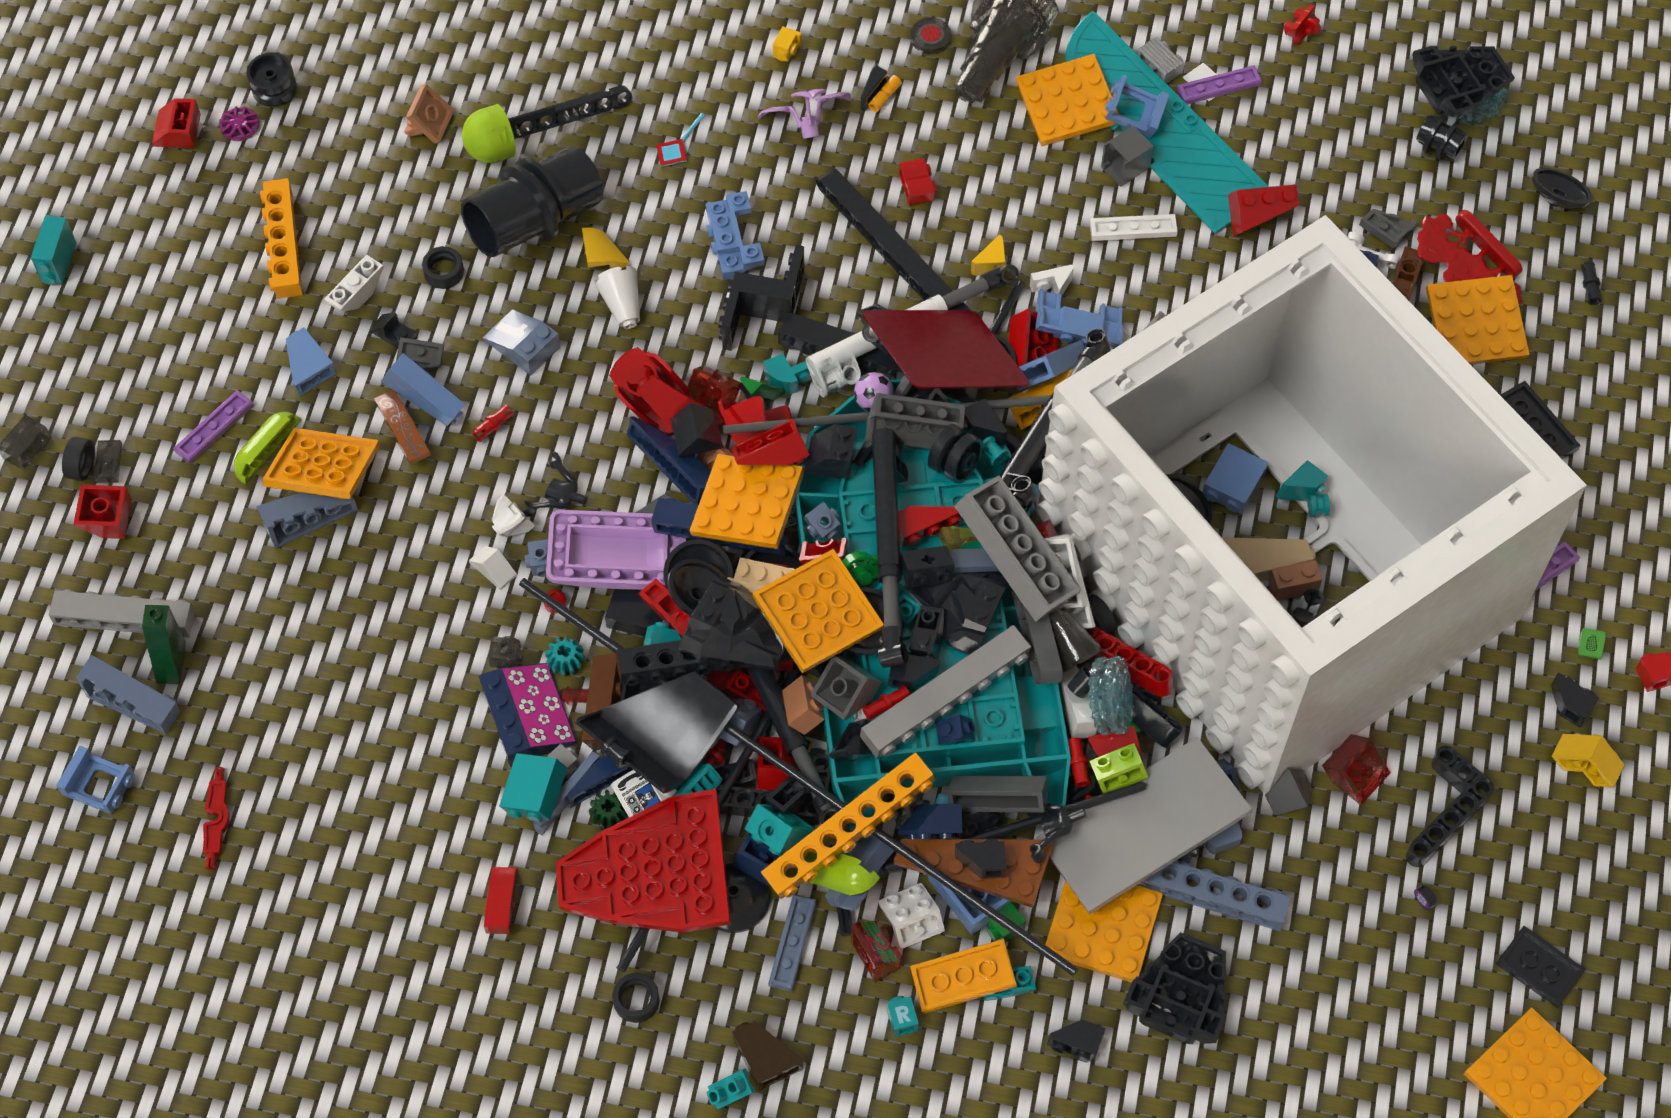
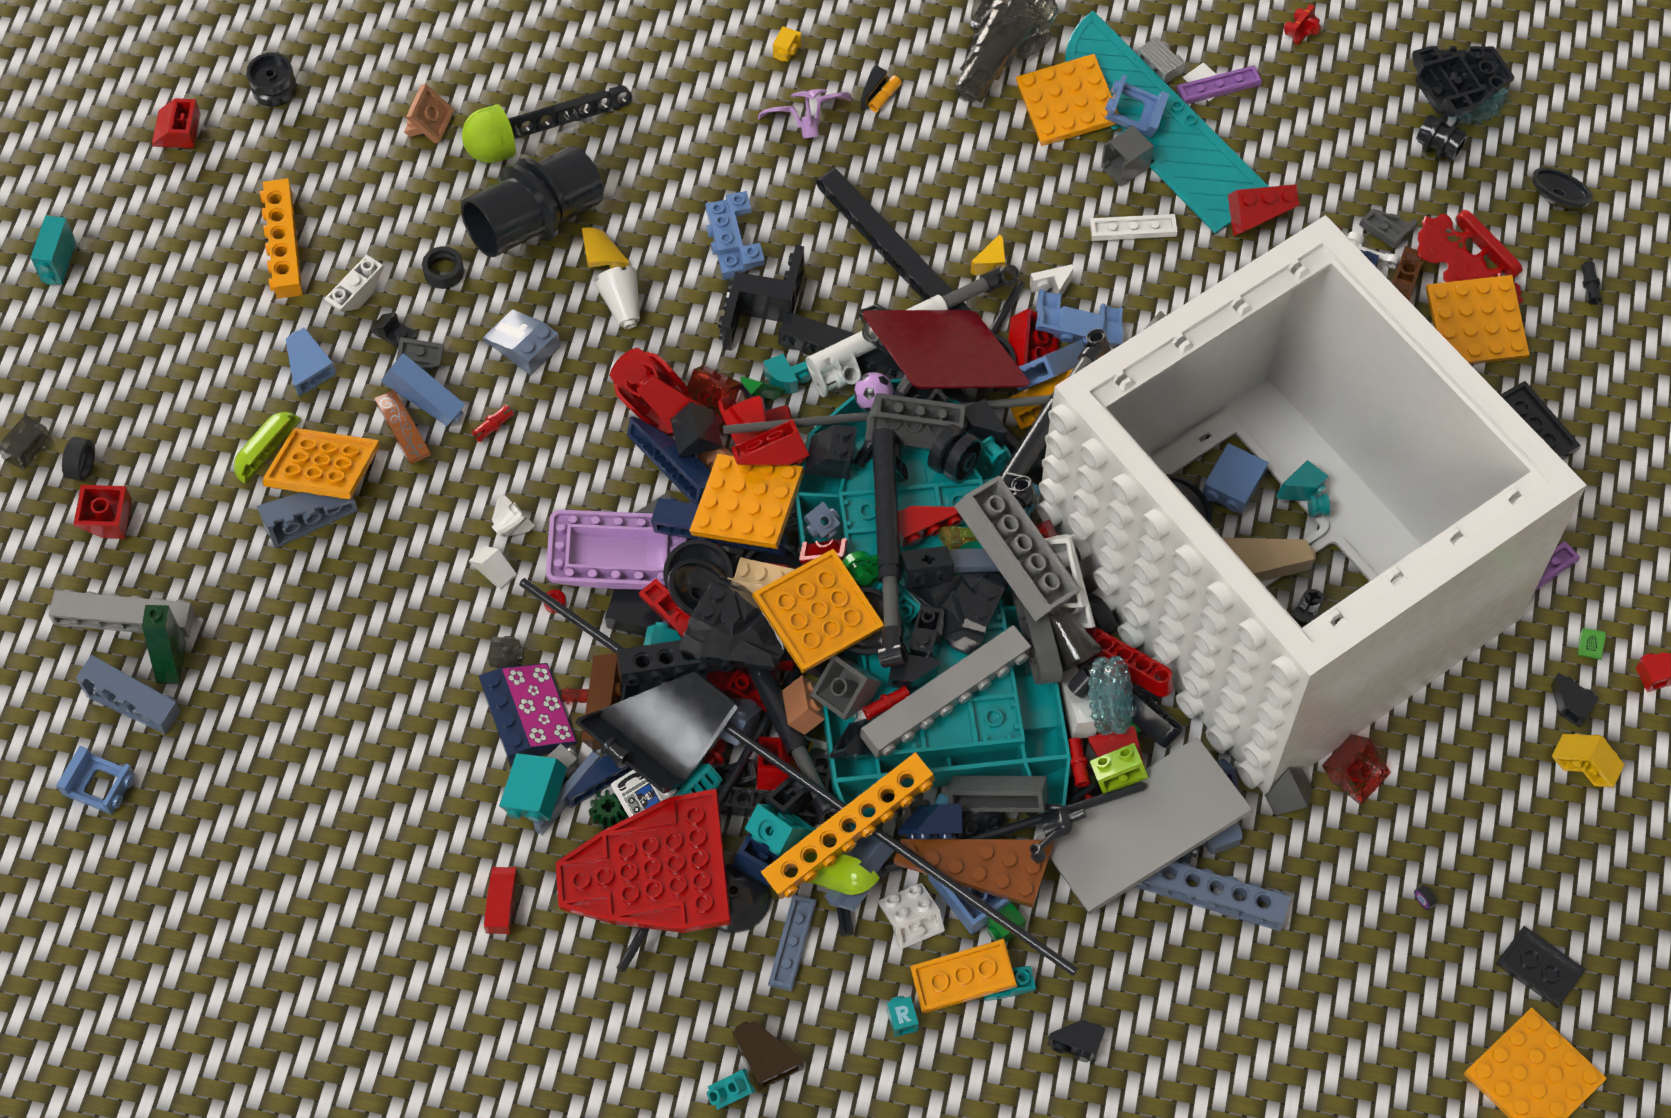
(108, 461): clear smoke plate -> none
(213, 427): medium lavender tile -> none
(214, 830): red piece -> none
(239, 123): magenta wheel -> none
(537, 557): sand blue brick -> none
(559, 492): black piece -> none
(573, 658): teal gear -> none
(635, 979): black tyre -> none
(673, 151): piece -> none
(875, 949): clear red slope -> none
(917, 181): red brick -> none
(930, 35): tile -> none
(955, 730): dark blue bracket -> none
(983, 858): black slope -> none
(1110, 938): light orange plate -> none
(1182, 991): black wedge -> none
(1294, 579): nougat piece -> none
(1454, 812): black beam -> none

